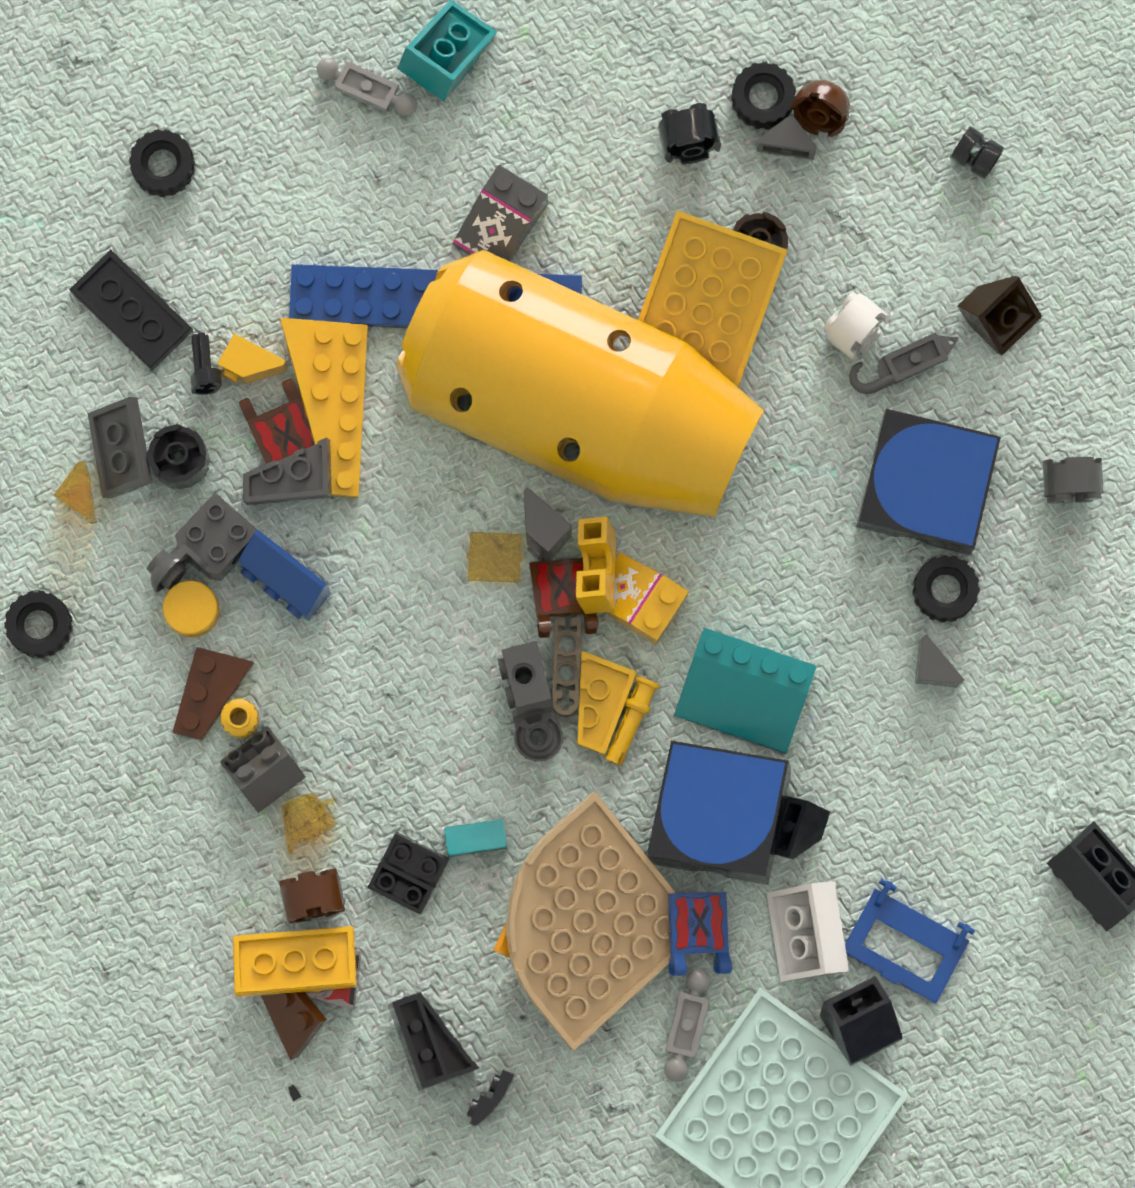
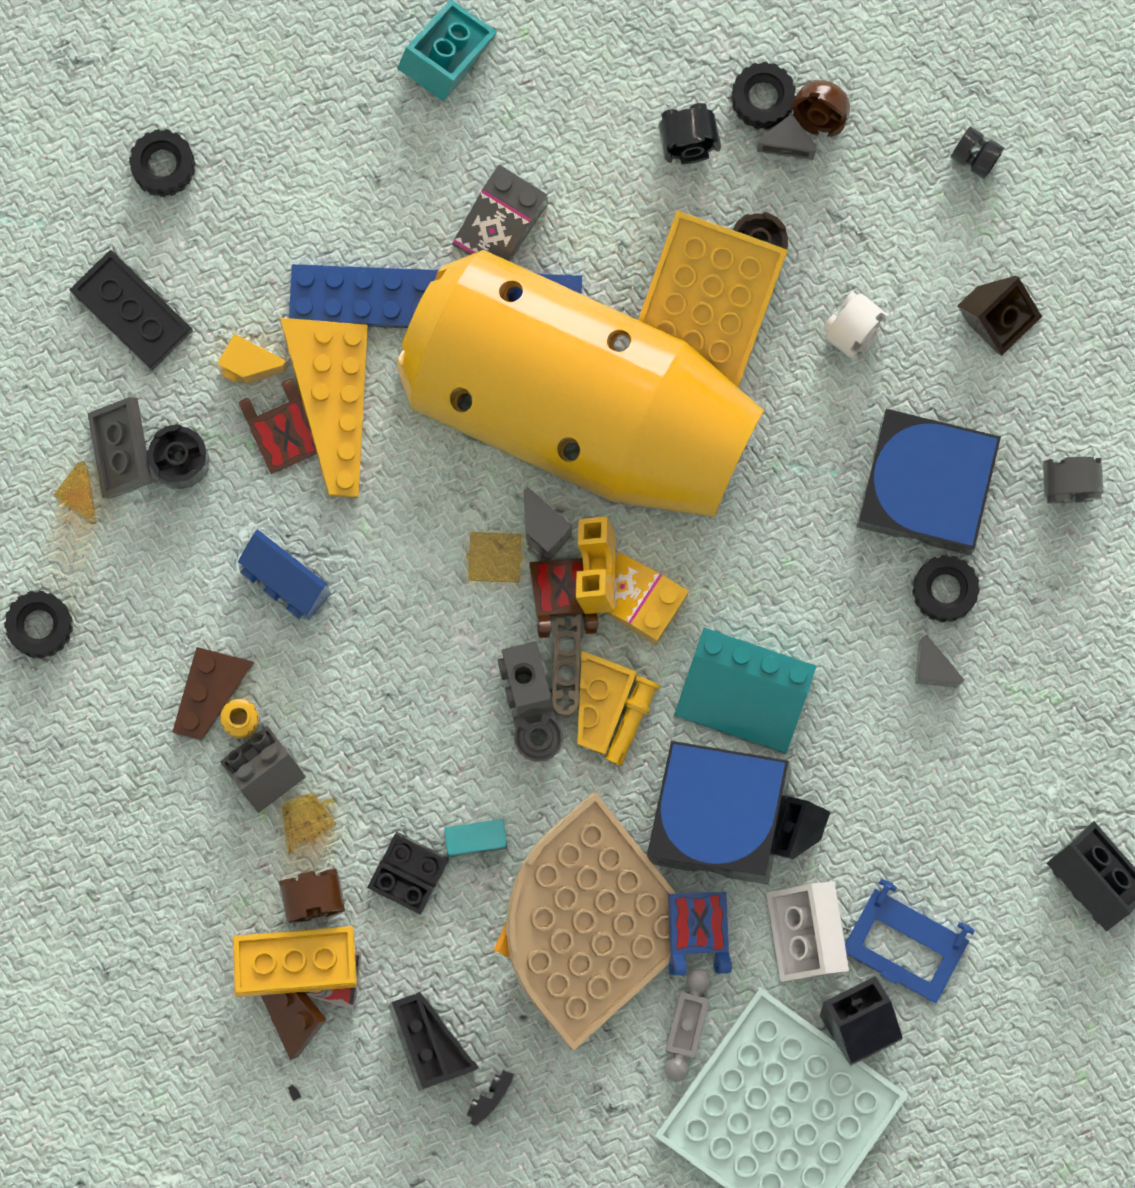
(191, 609): yellow head -> none
(204, 379): black piece -> none
(208, 541): dark grey brick -> none
(294, 478): dark grey wing -> none
(366, 87): light grey plate -> none
(905, 362): dark grey plate -> none

